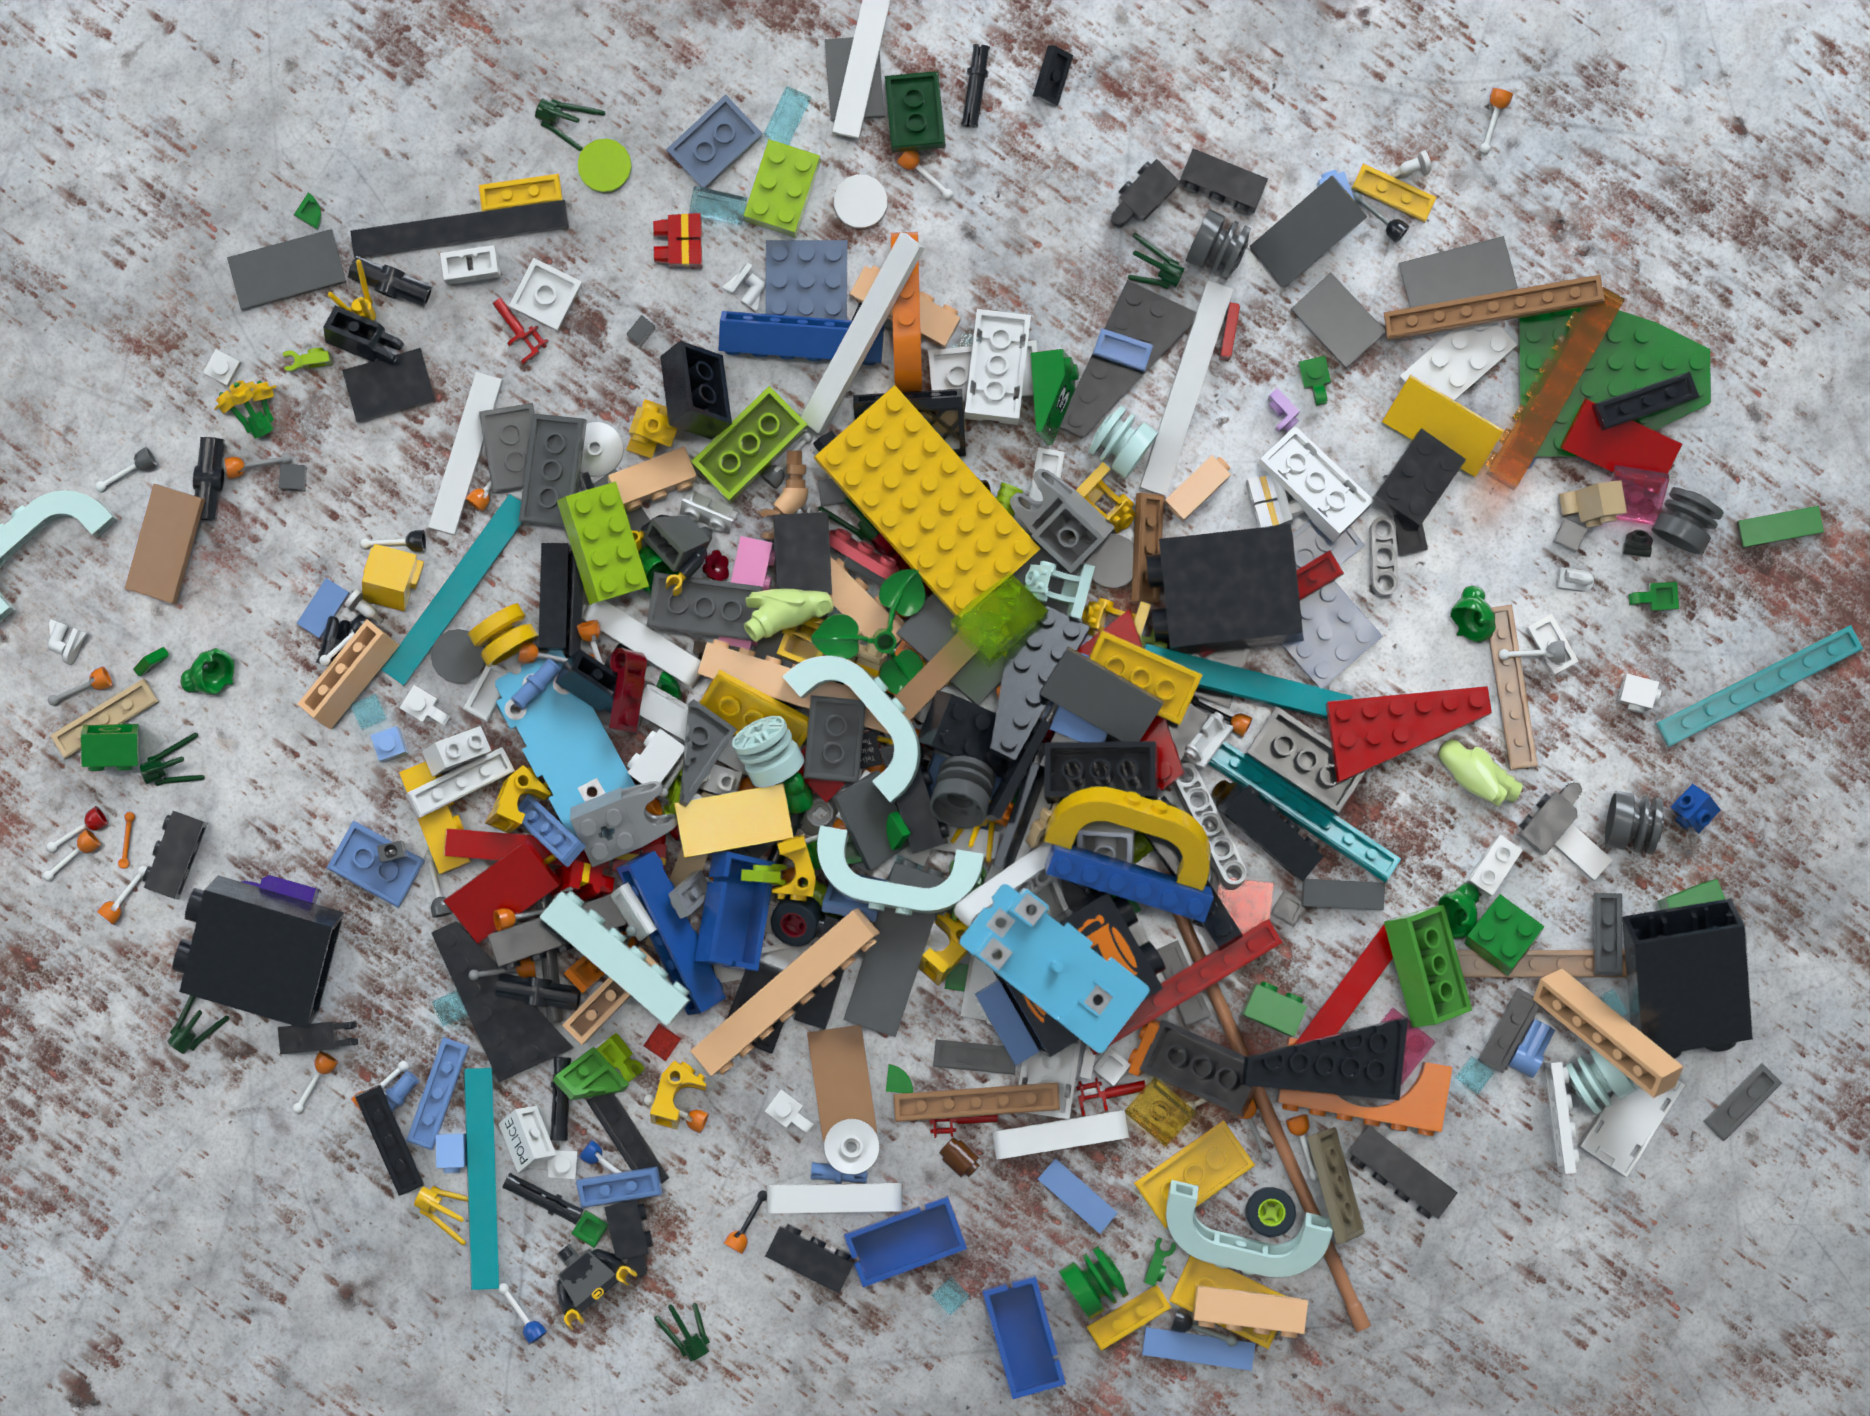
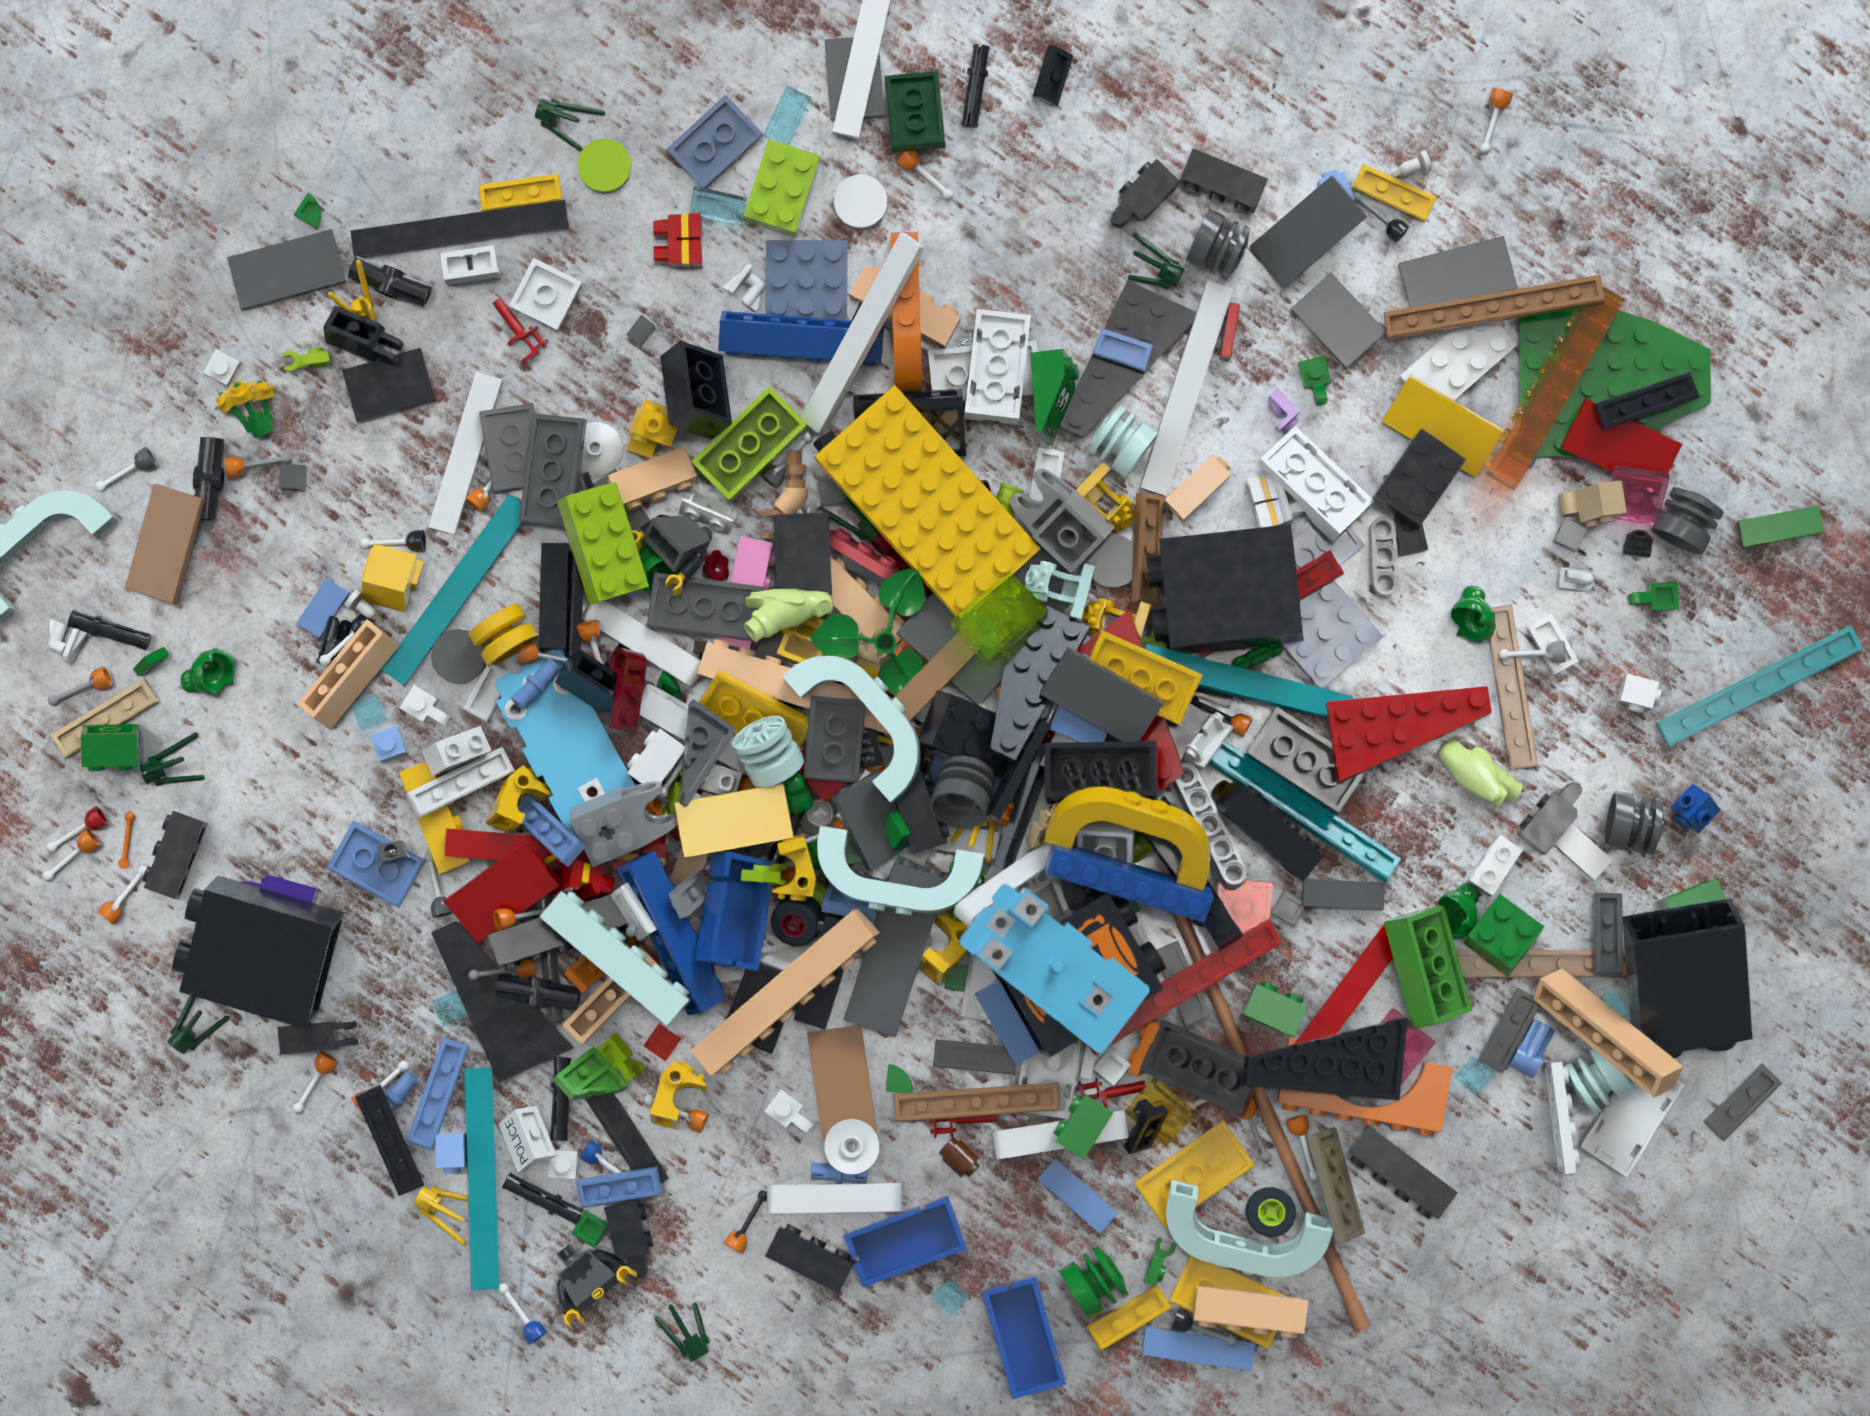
(98, 627): none -> black pin
(1082, 1125): none -> green brick
(1147, 1127): none -> black hinge
(1257, 656): none -> green axle

